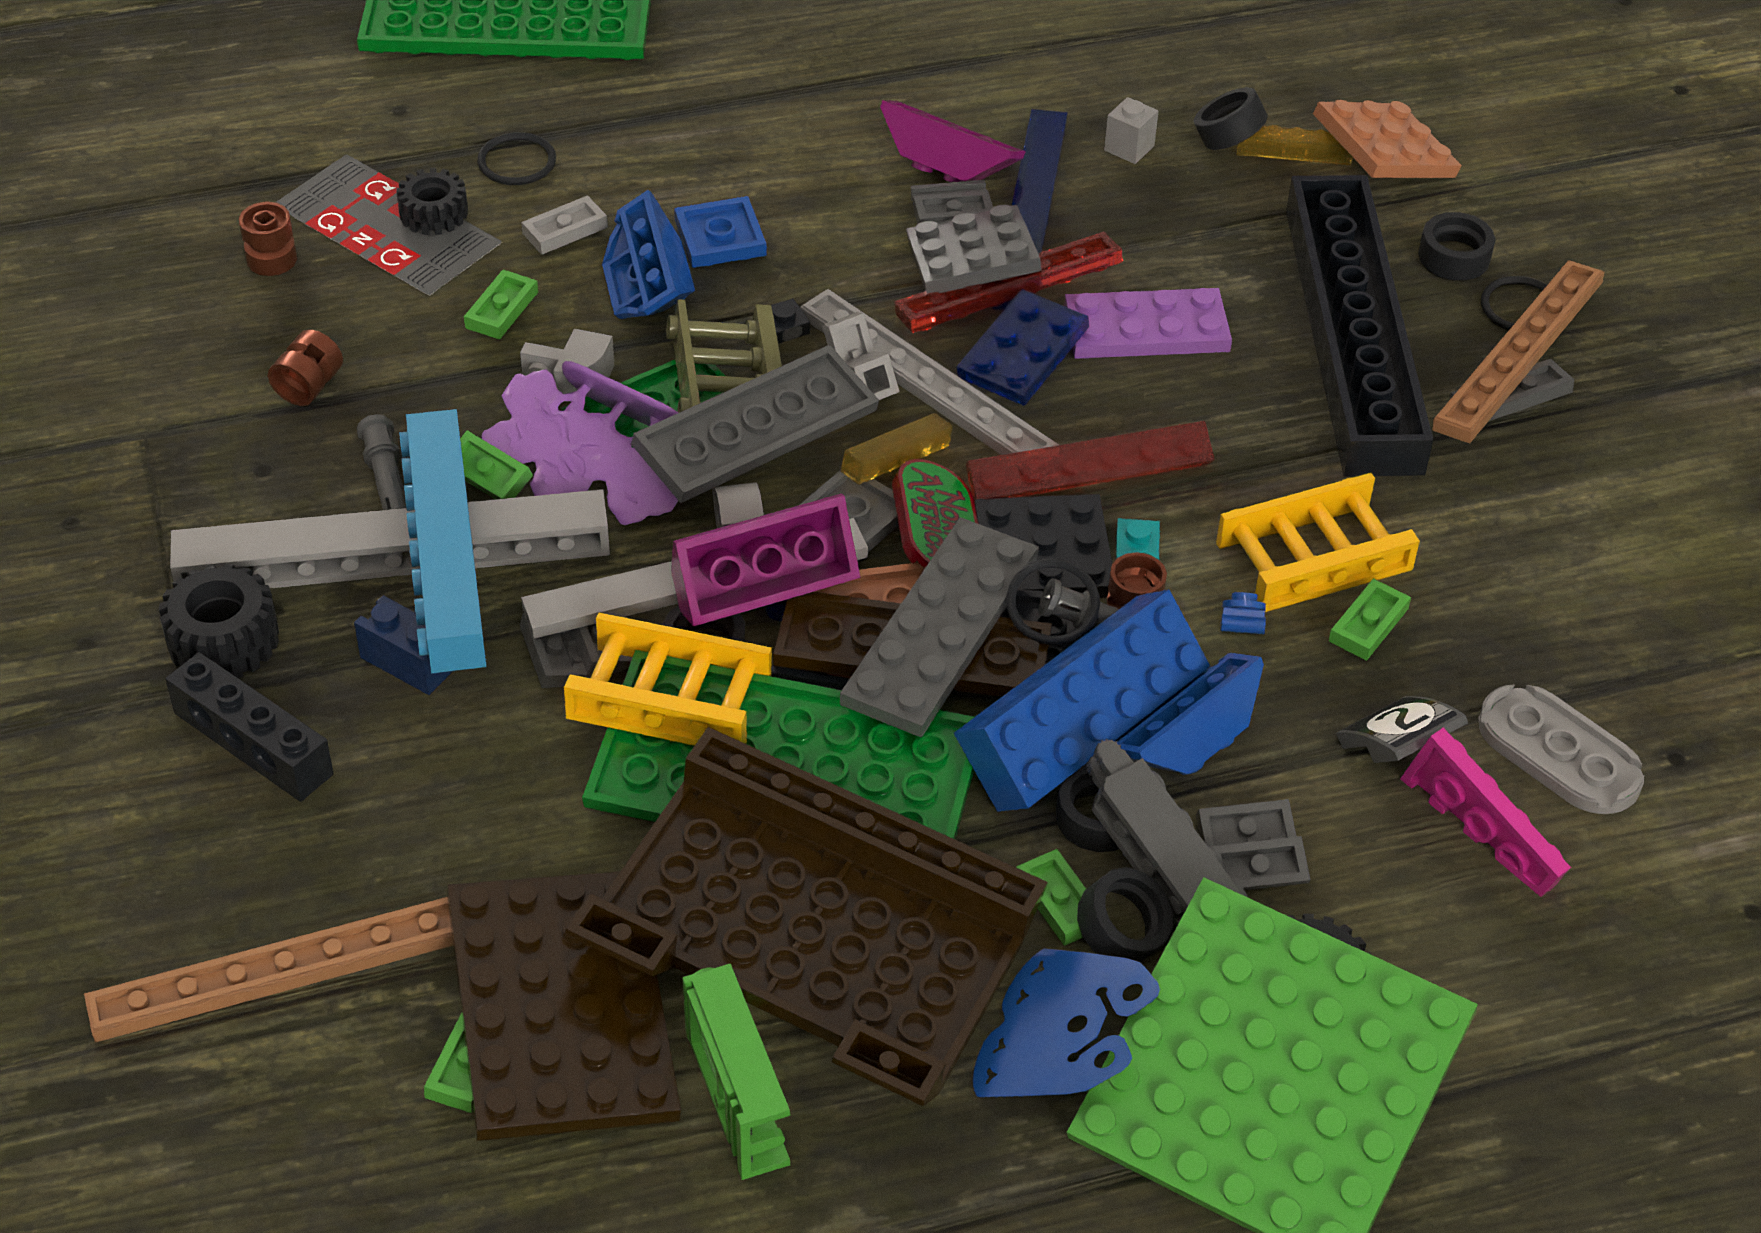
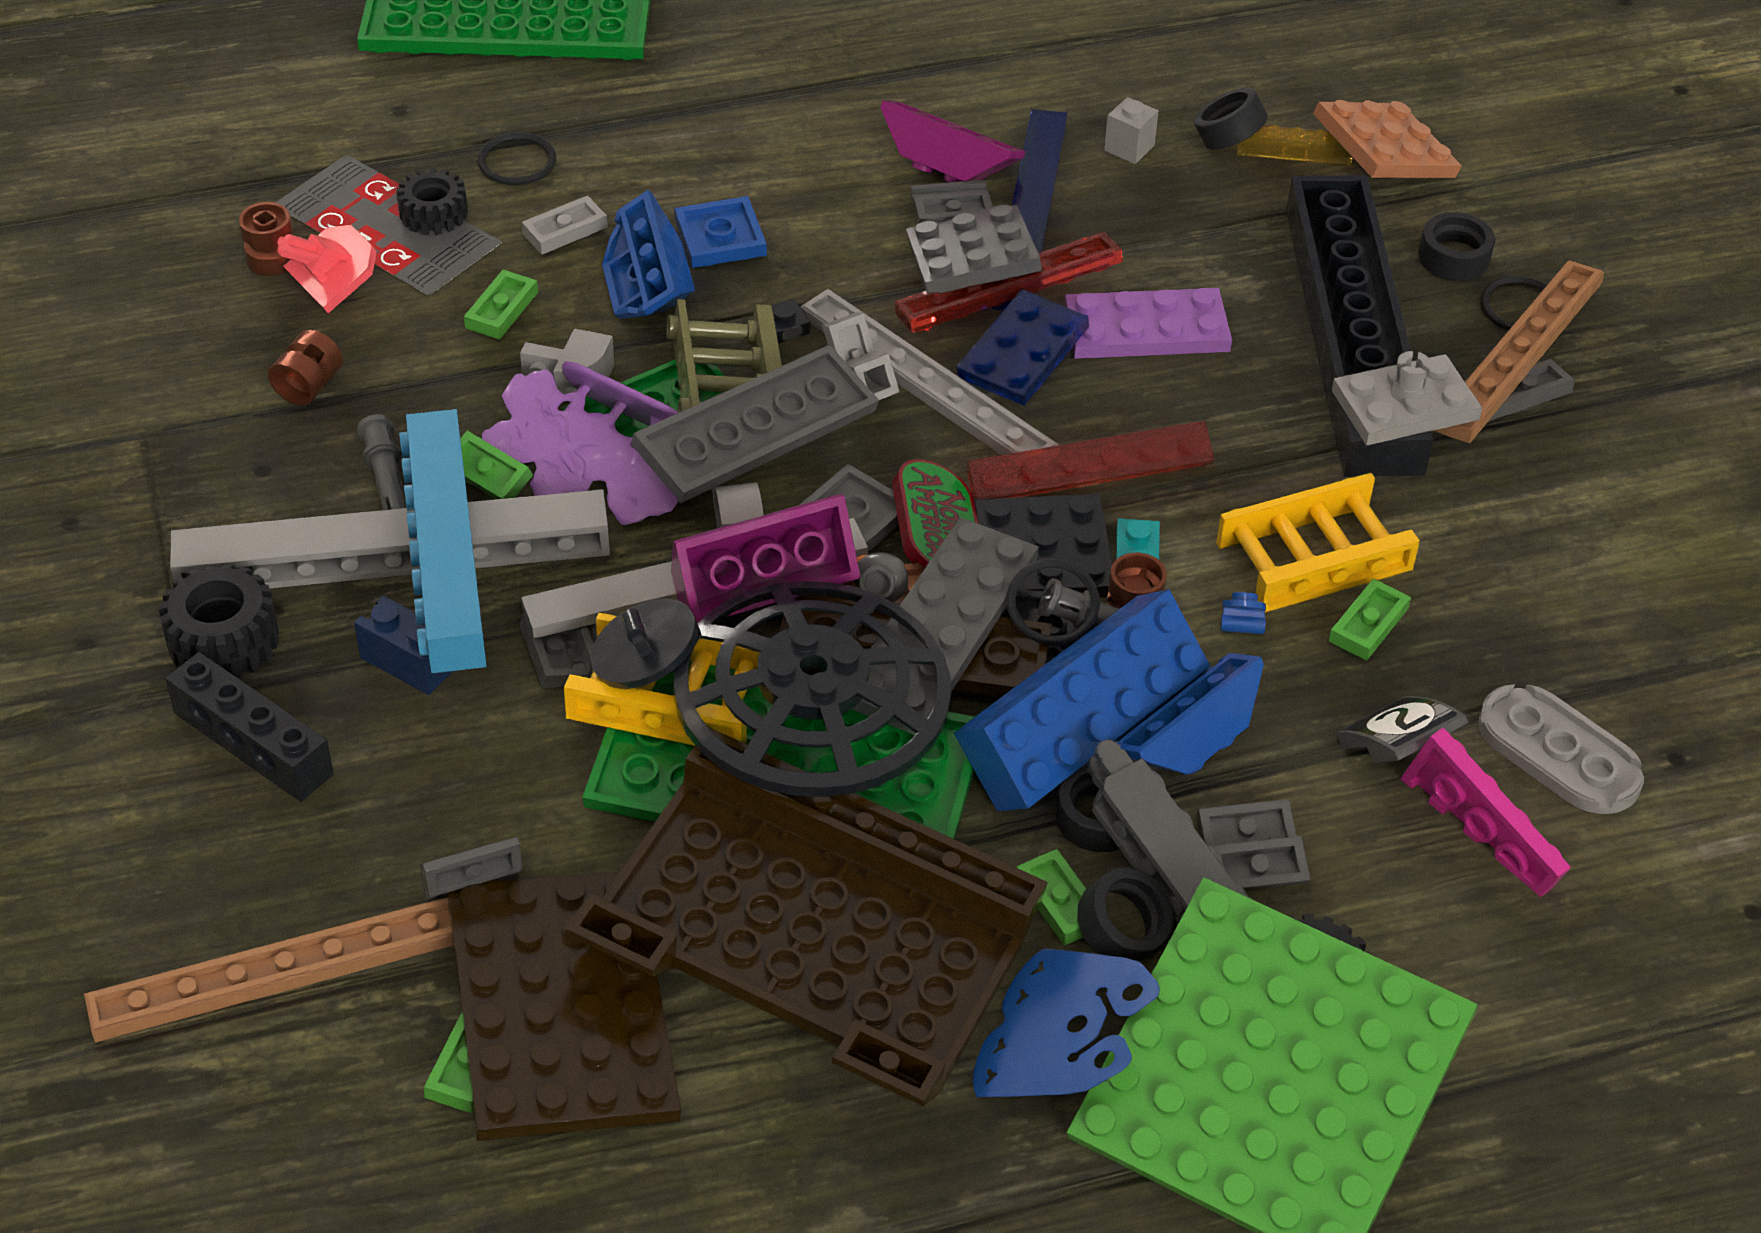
(329, 263): none -> coral piece
(474, 866): none -> dark grey slope
(644, 643): none -> black shield
(736, 1069): bright green door -> none
(817, 695): none -> black dish
(882, 575): none -> dark grey animal
(895, 448): clear yellow piece -> none
(1406, 398): none -> light grey plate

